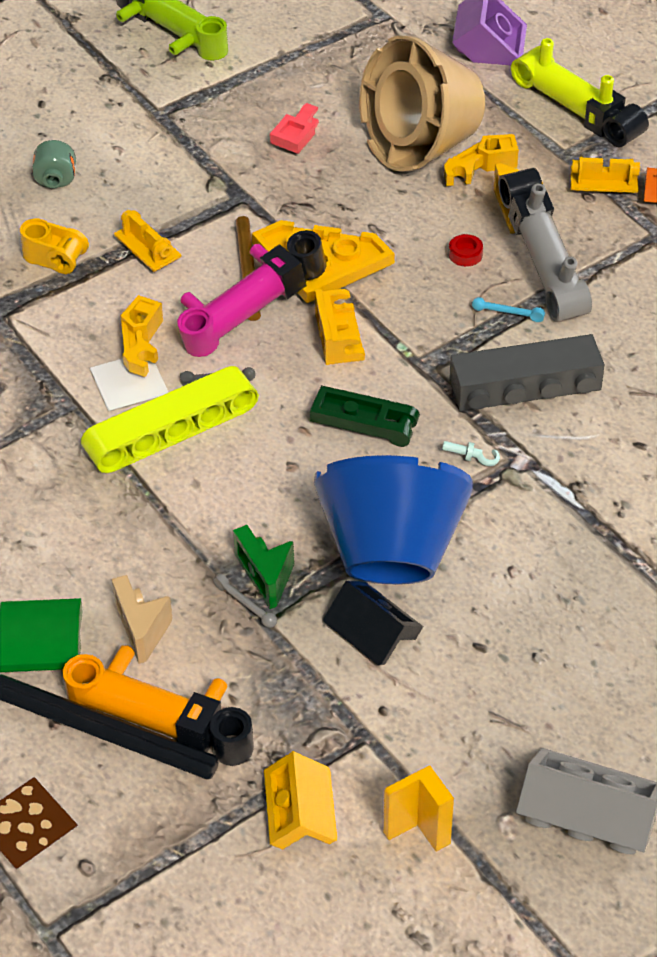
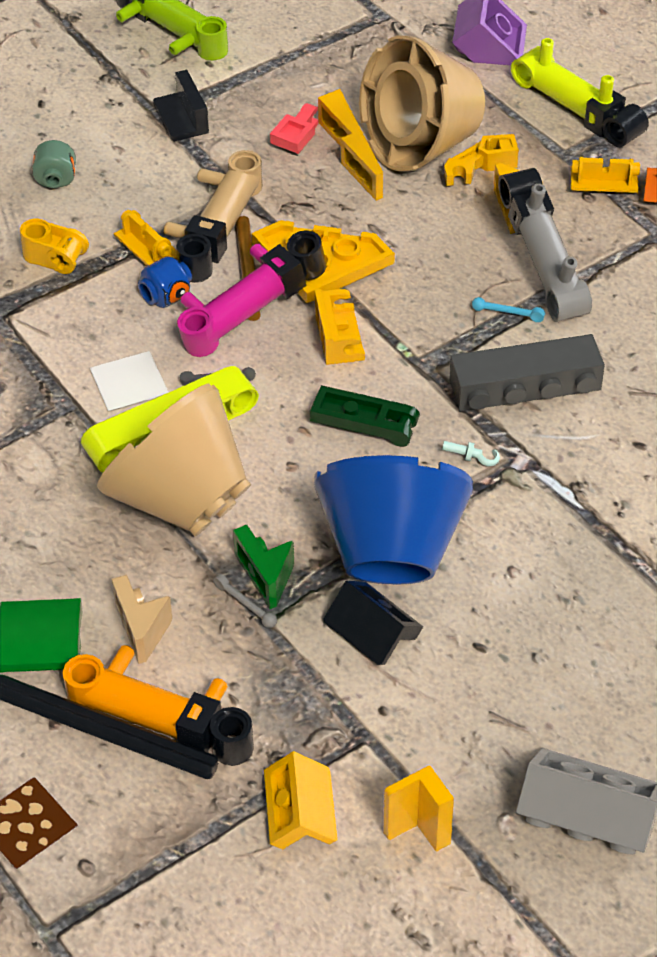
(138, 326): yellow piece -> none
(164, 282): none -> blue head
(183, 112): none -> black panel
(183, 467): none -> tan cone
(206, 235): none -> piece
(356, 153): none -> yellow slope
(465, 250): red tile -> none

